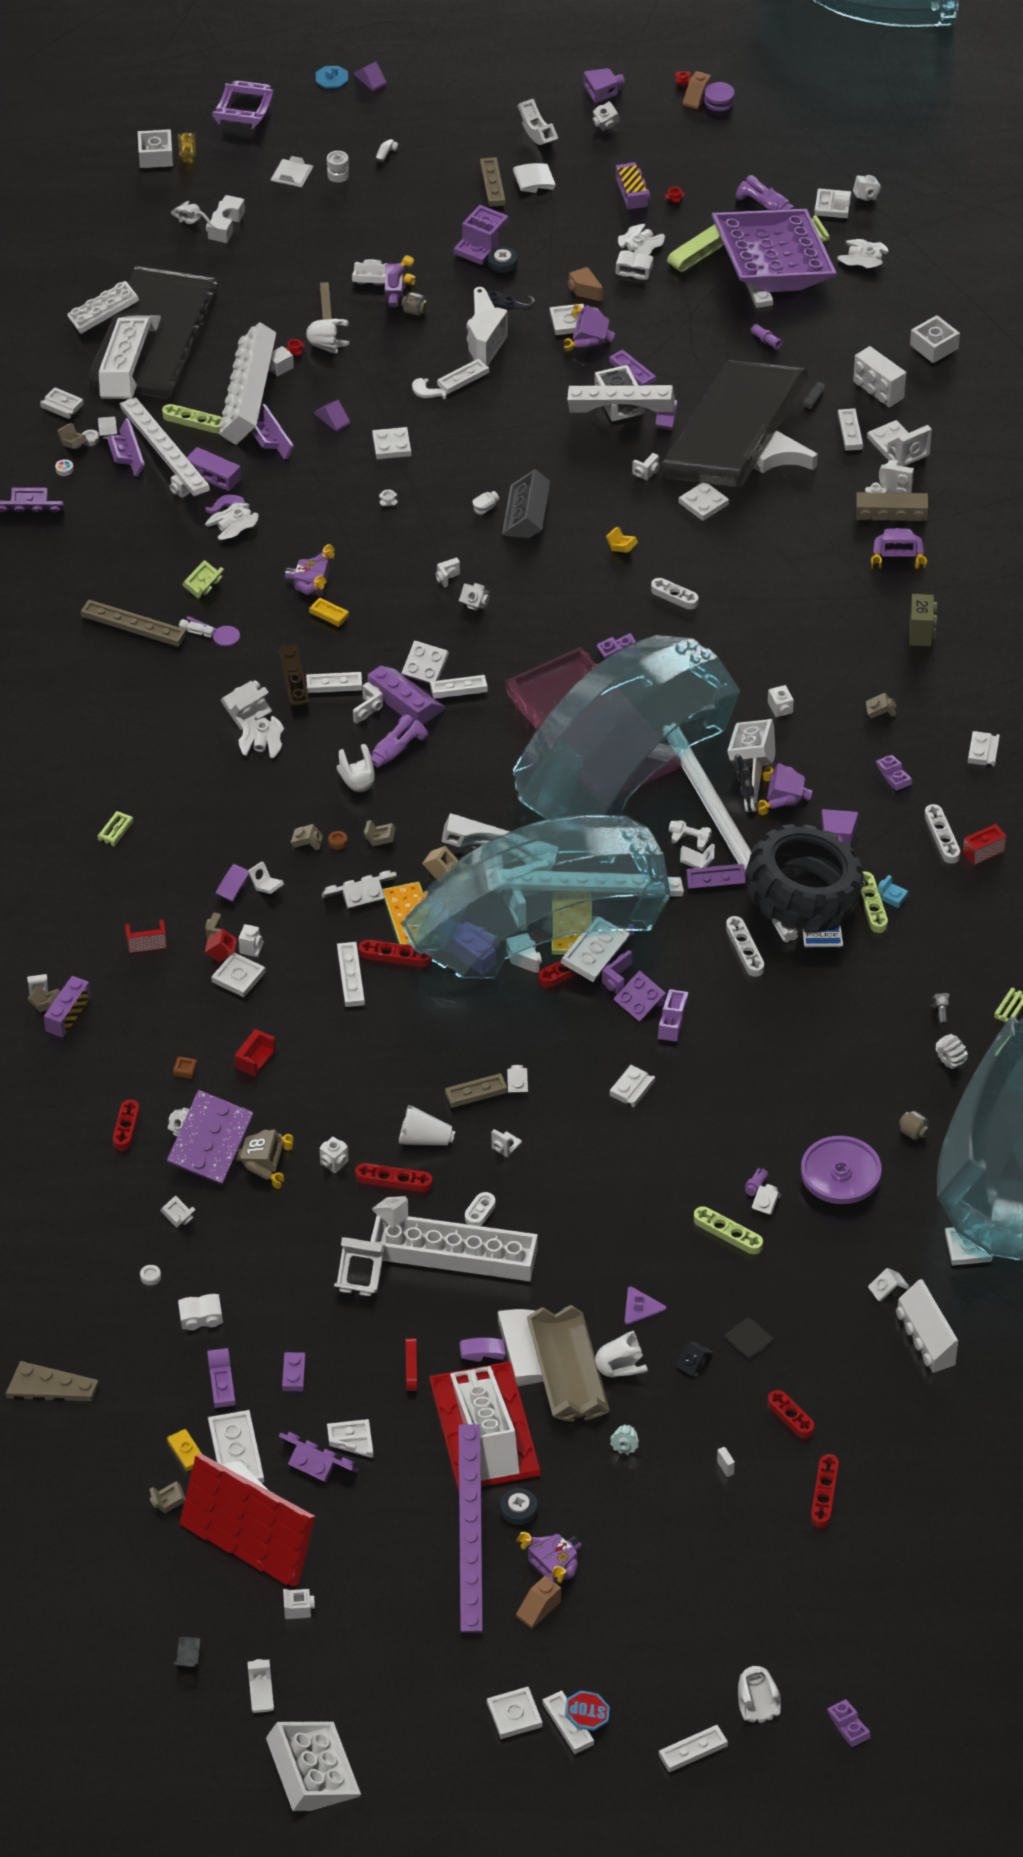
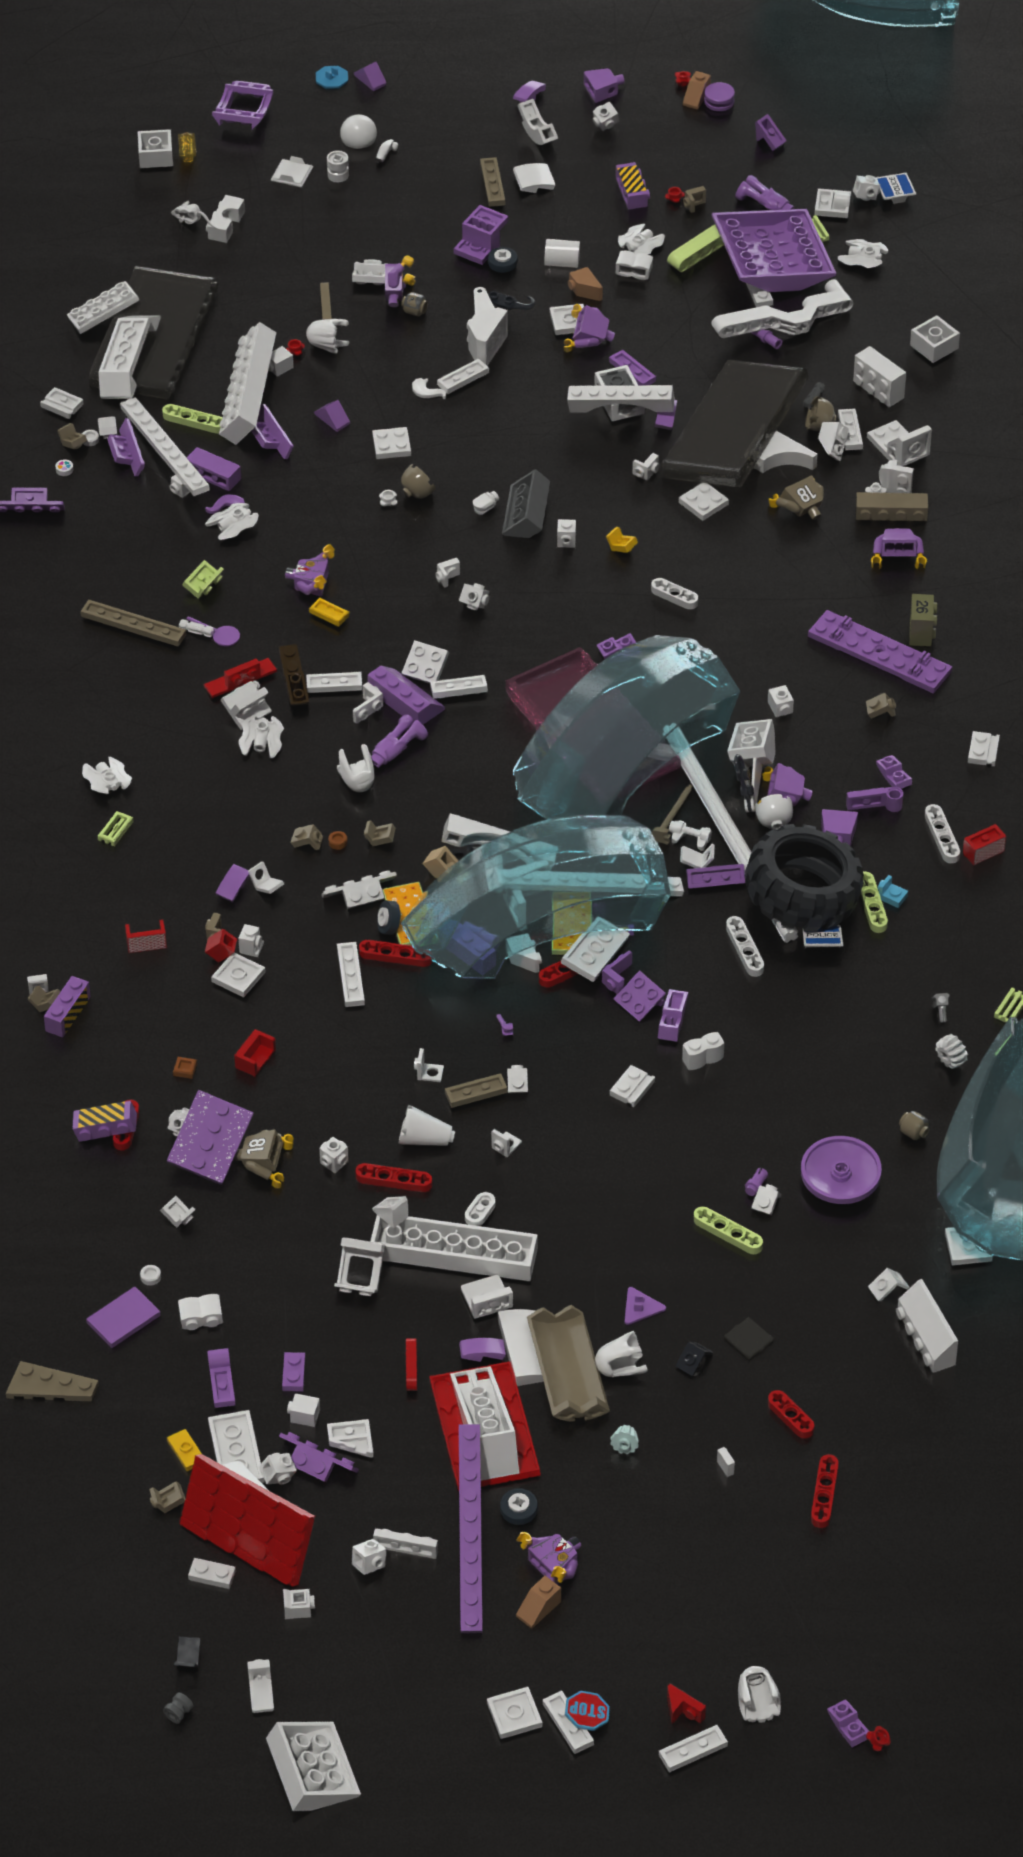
(104, 1121): none -> brick
(107, 778): none -> white piece
(123, 1317): none -> medium lavender tile
(176, 1710): none -> dark grey wheel
(211, 1573): none -> white plate
(240, 676): none -> red bracket
(277, 1468): none -> white brick
(304, 1410): none -> white brick
(358, 131): none -> white piece
(368, 1556): none -> white brick
(388, 917): none -> black wheel
(407, 1543): none -> white plate
(416, 483): none -> dark tan cylinder
(422, 1069): none -> white bracket
(487, 1296): none -> white bracket
(507, 1029): none -> medium lavender hand
(529, 91): none -> medium lavender slope
(562, 253): none -> white brick
(567, 530): none -> white brick
(660, 833): none -> dark tan piece
(682, 1702): none -> red slope
(694, 197): none -> dark tan bracket
(702, 1051): none -> white brick
(768, 130): none -> medium lavender slope
(774, 811): none -> white cylinder
(793, 323): none -> white beam
(801, 498): none -> dark tan torso
(821, 412): none -> dark tan cylinder
(833, 438): none -> white slope
(882, 1734): none -> red plate
(889, 797): none -> medium lavender plate
(894, 657): none -> medium lavender piece
(896, 187): none -> piece

